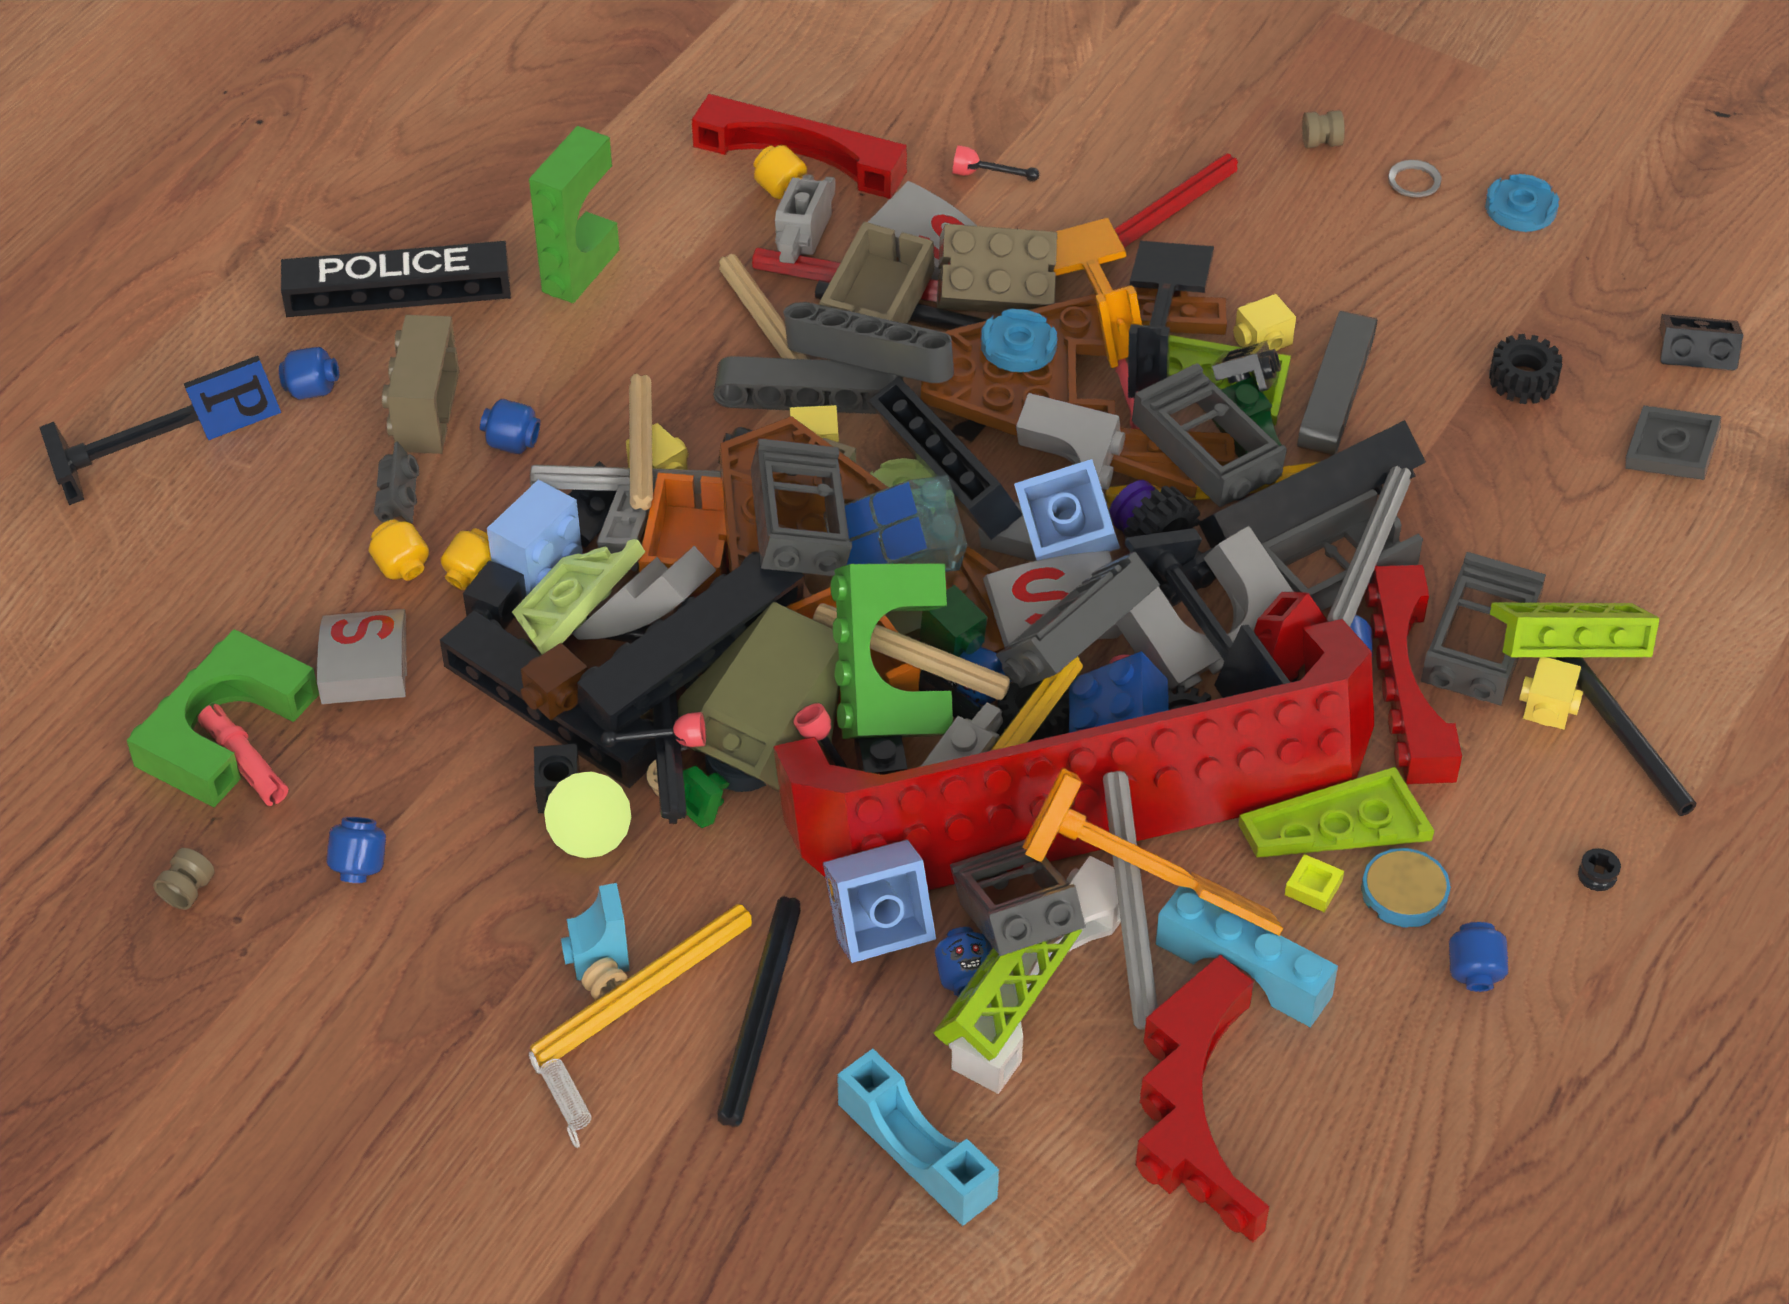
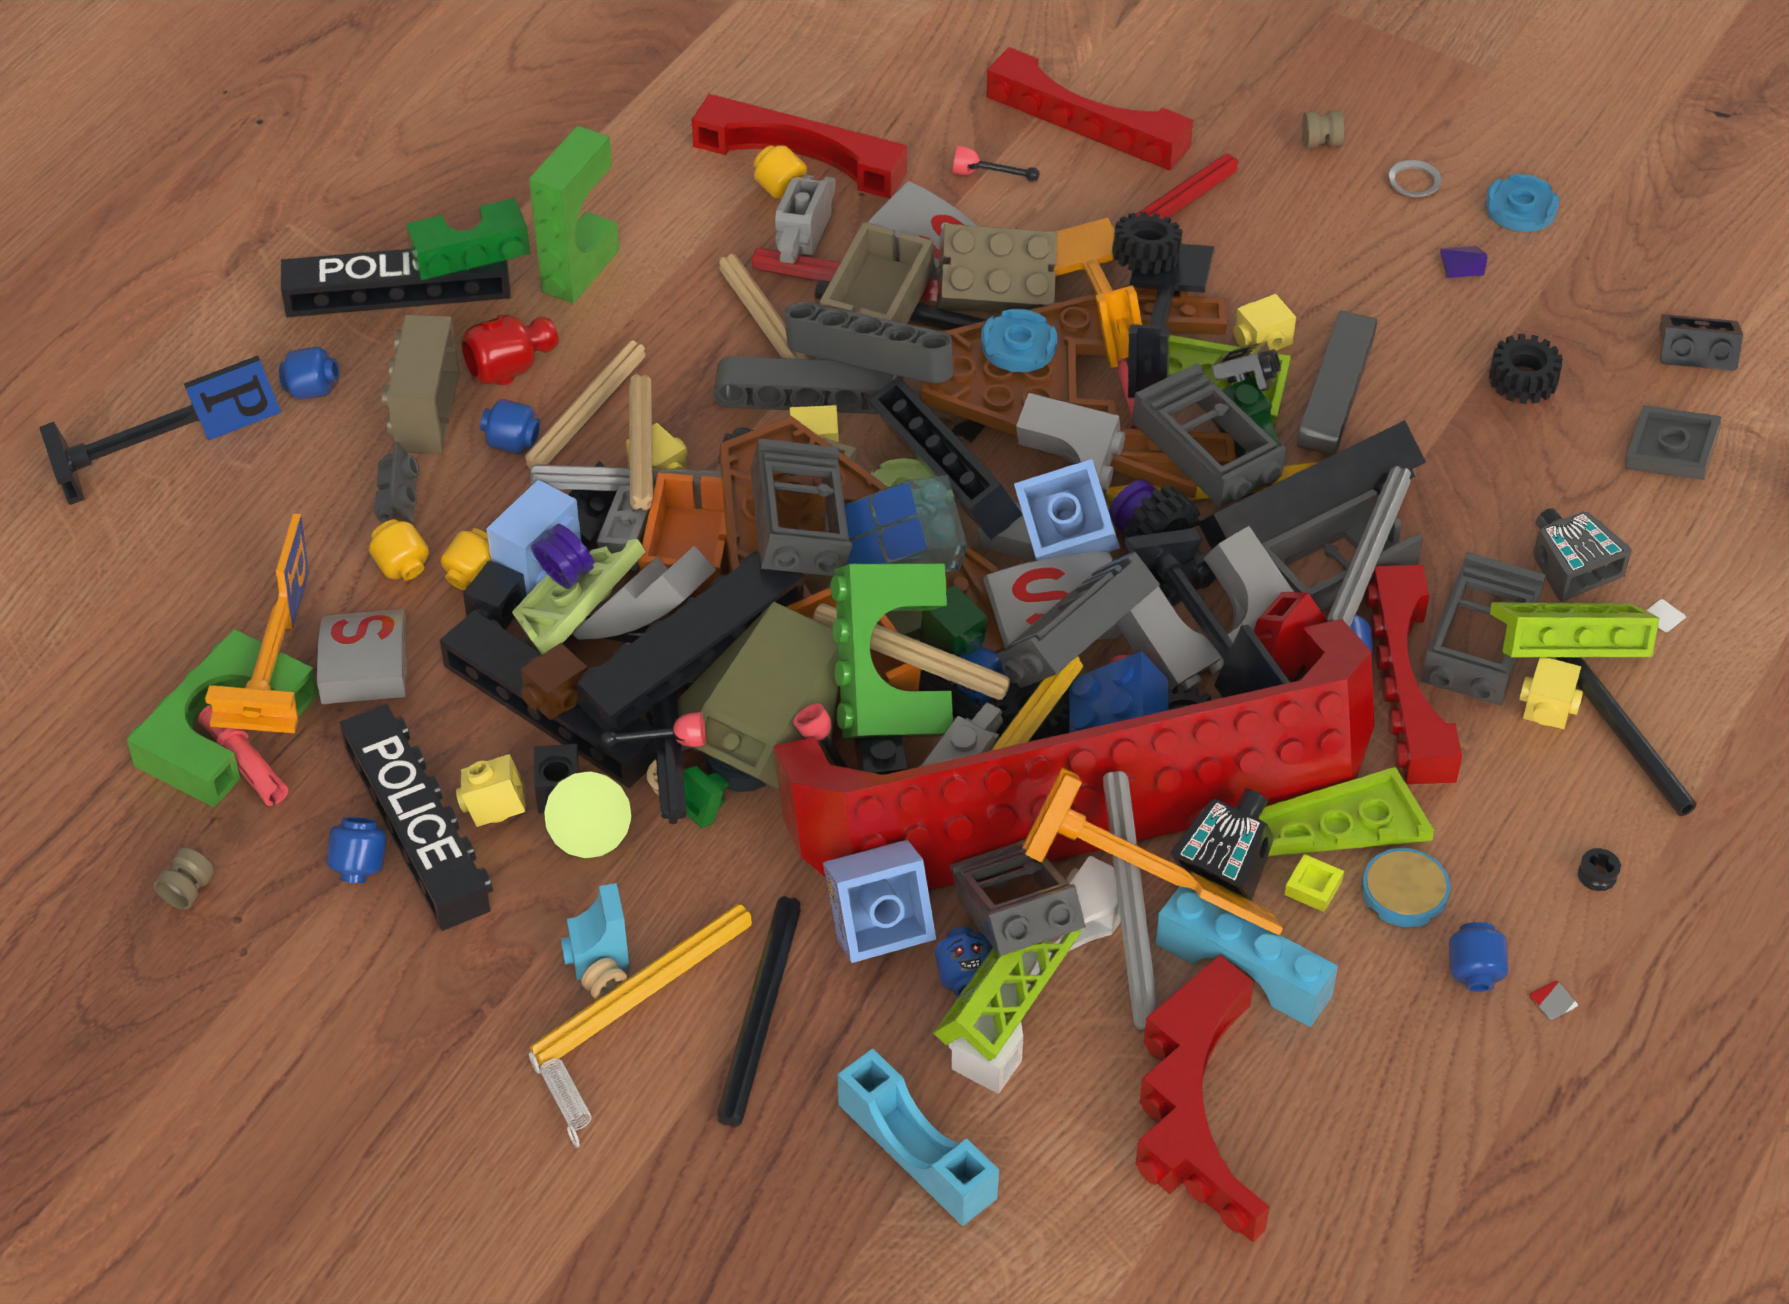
(256, 704): none -> light orange piece
(416, 817): none -> black brick
(444, 250): none -> green arch
(491, 790): none -> light yellow brick
(506, 347): none -> red piece
(562, 556): none -> dark purple wheel
(585, 405): none -> tan axle
(1147, 242): none -> black tyre
(1149, 135): none -> red arch
(1228, 844): none -> torso
(1464, 261): none -> dark purple slope
(1553, 1000): none -> light grey sticker
(1578, 553): none -> dark grey torso
(1668, 615): none -> white sticker

